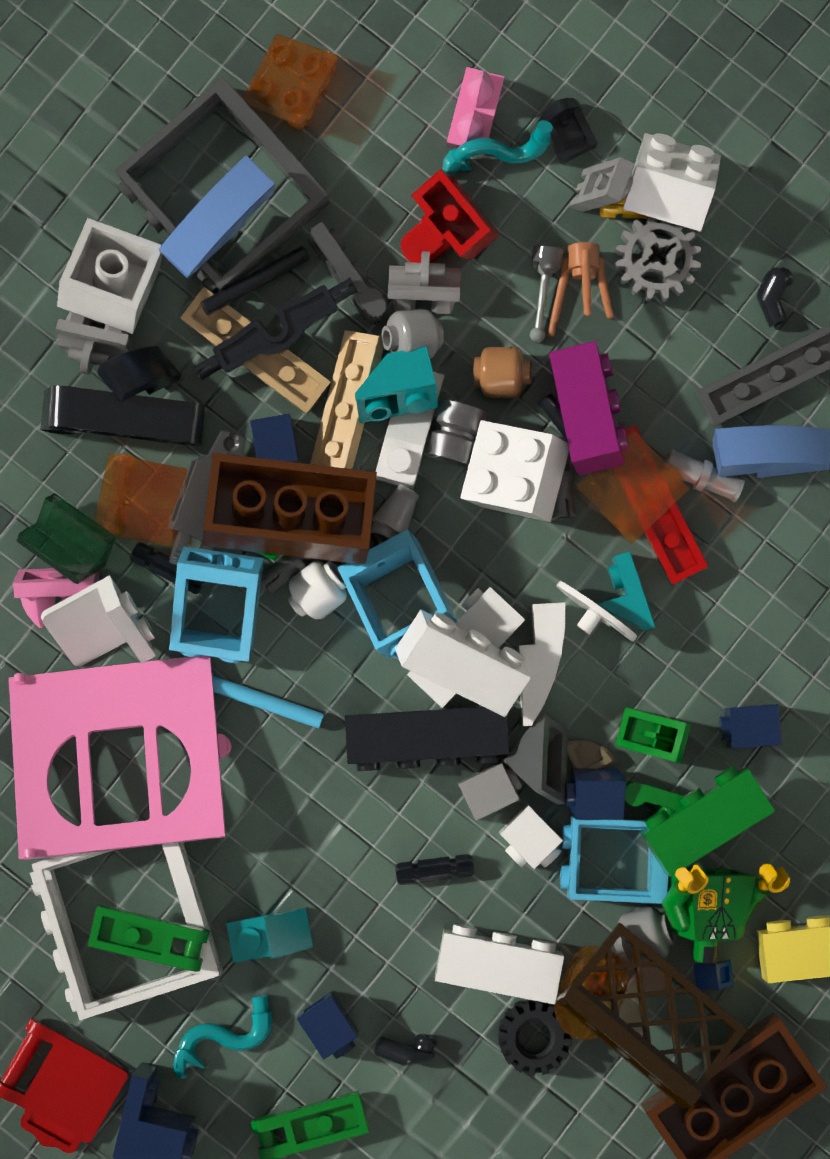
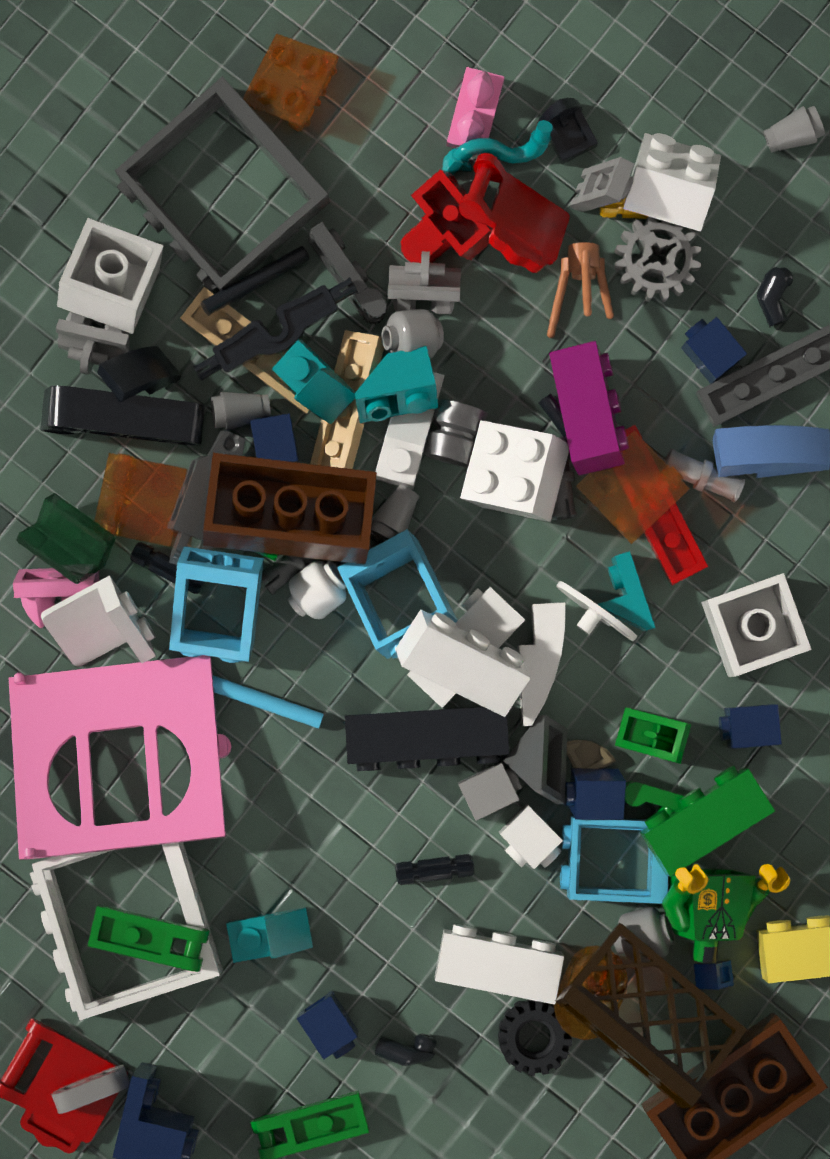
(91, 1089): none -> light grey beam
(217, 216): medium blue slope -> none
(237, 409): none -> light grey cone
(261, 1028): teal animal -> none
(314, 382): none -> teal slope
(502, 372): medium nougat head -> none
(522, 221): none -> red piece
(546, 261): hinge -> none
(712, 348): none -> dark blue brick
(756, 625): none -> white brick
(795, 130): none -> light grey cone

